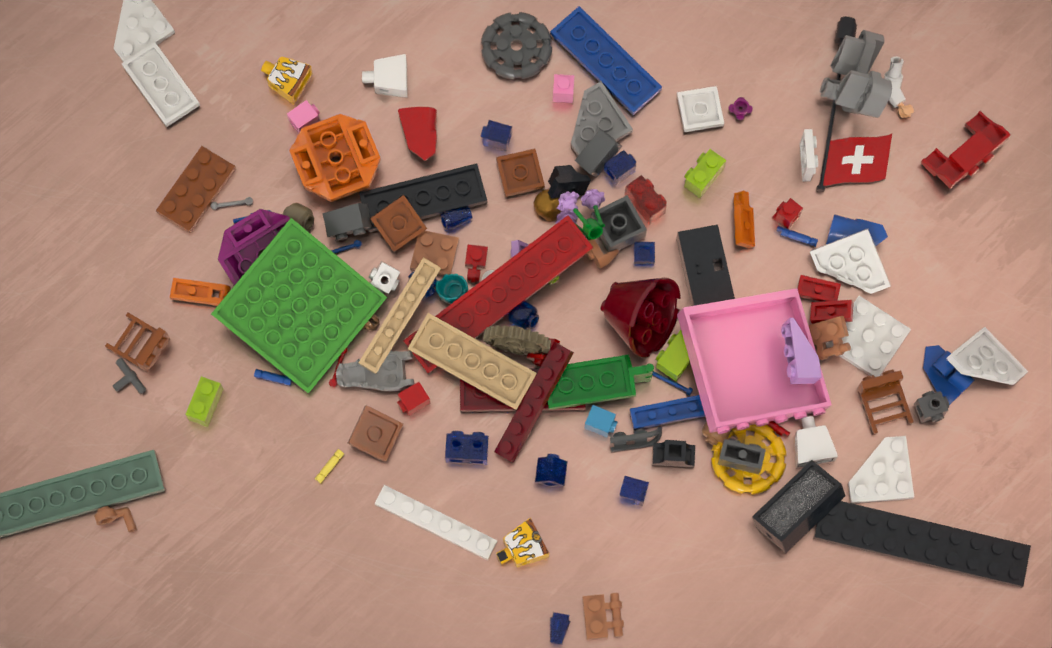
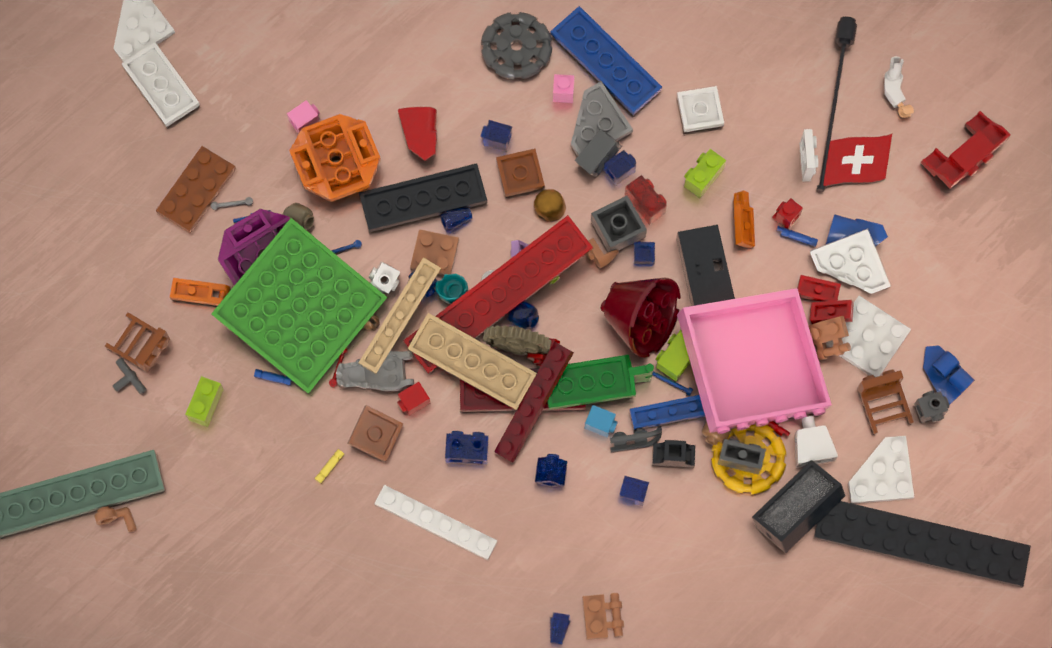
(287, 77): torso -> none
(347, 220): dark grey brick -> none
(388, 76): white torso -> none
(398, 223): dark orange plate -> none
(476, 258): red plate -> none
(523, 545): torso -> none
(566, 179): black brick -> none
(592, 199): lavender plant -> none
(746, 108): magenta plate -> none
(801, 357): lavender slope -> none
(859, 90): light grey piece -> none
(987, 359): white plate -> none

